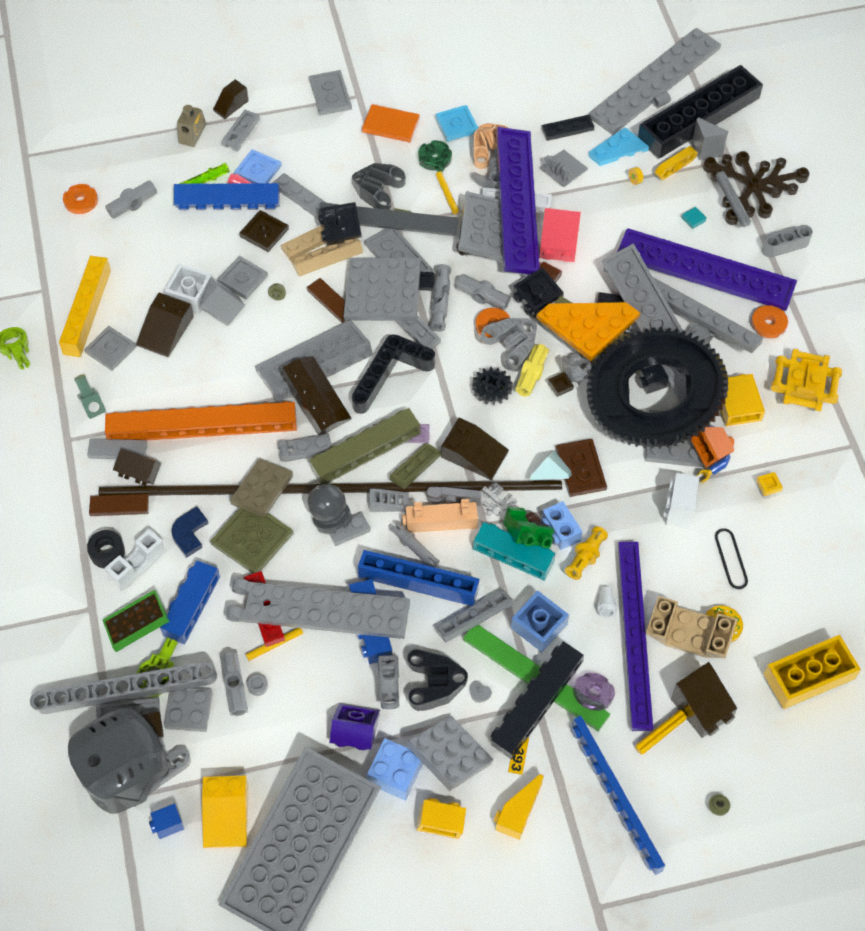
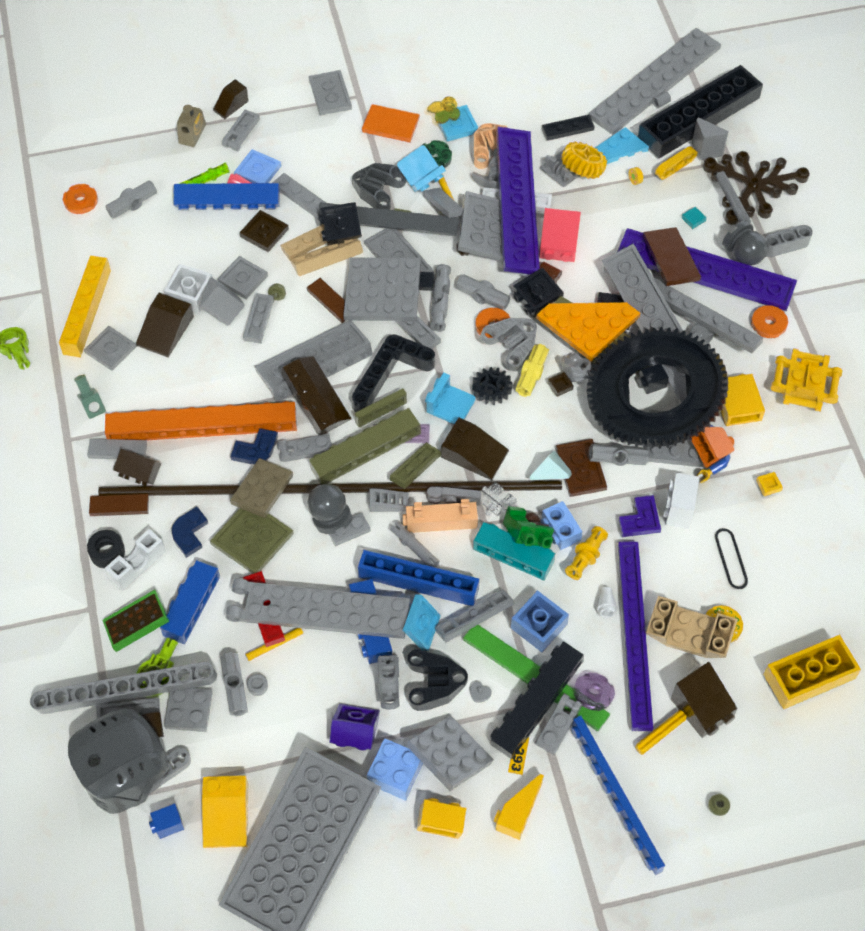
(258, 318): none -> light grey plate
(262, 448): none -> dark blue plate
(381, 408): none -> olive tile
(420, 169): none -> medium azure bracket
(421, 622): none -> medium azure plate
(443, 202): none -> light grey tile
(444, 110): none -> clear yellow plate
(447, 401): none -> medium azure bracket
(558, 725): none -> light grey plate
(584, 160): none -> yellow gear
(629, 455): none -> light grey piece
(644, 522): none -> dark purple plate
(671, 256): none -> reddish brown tile
(747, 245): none -> dark grey tile

